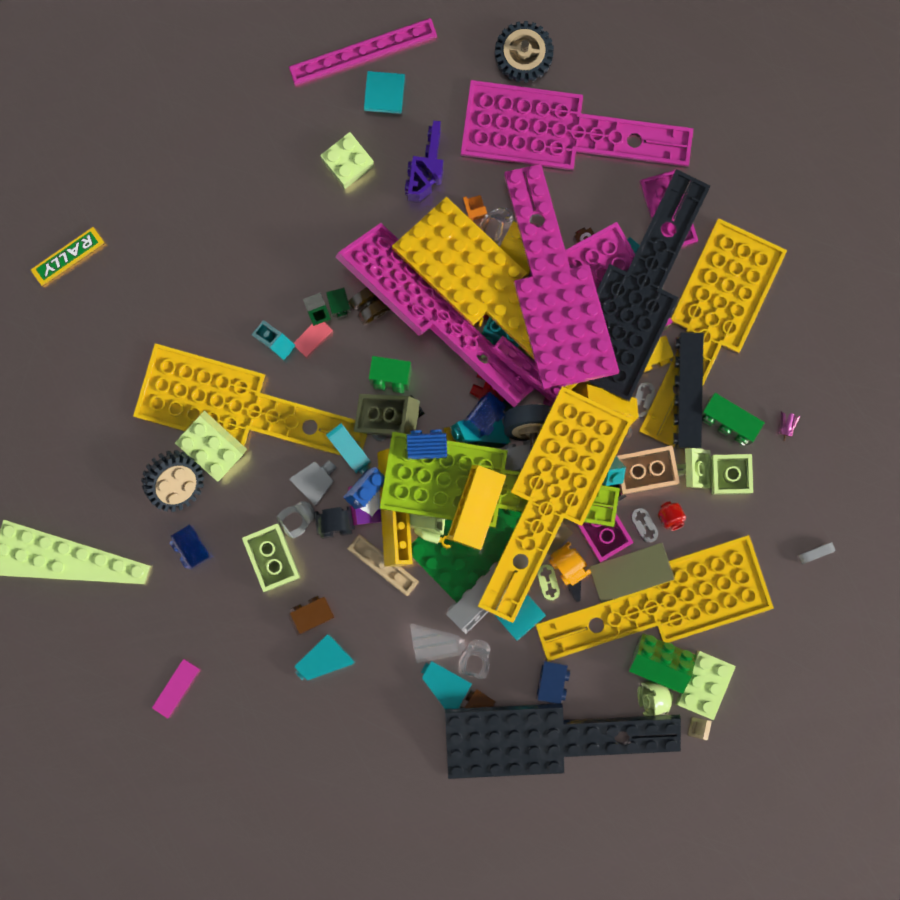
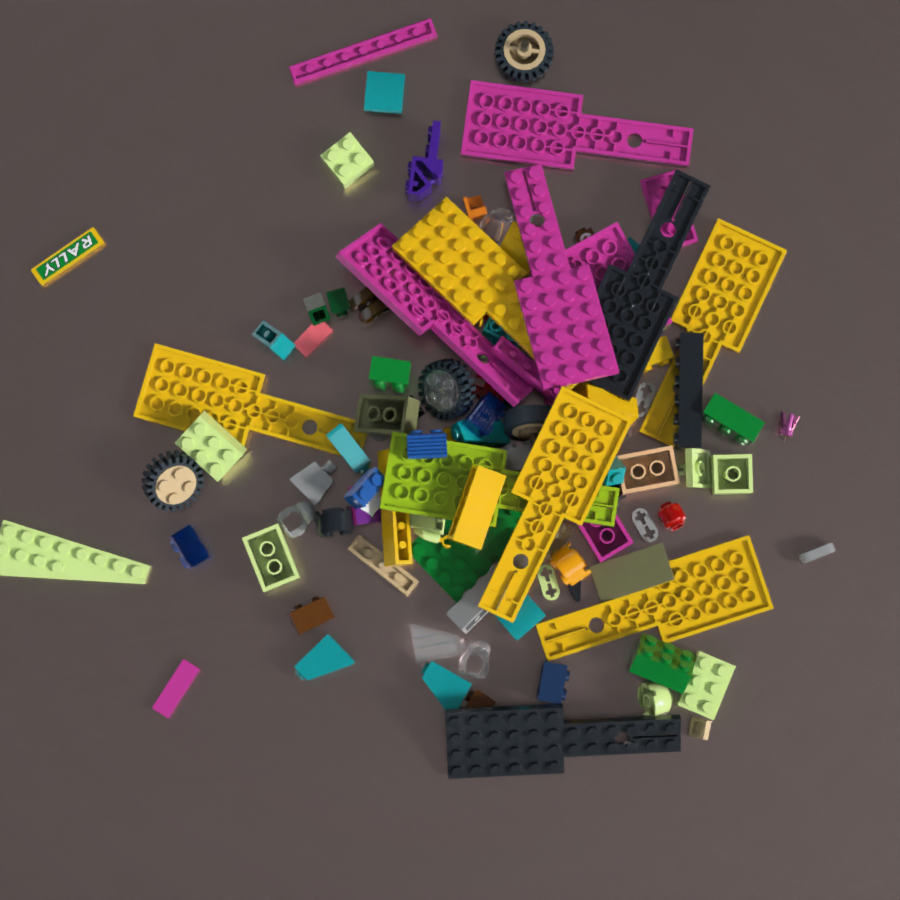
(446, 389): none -> wheel

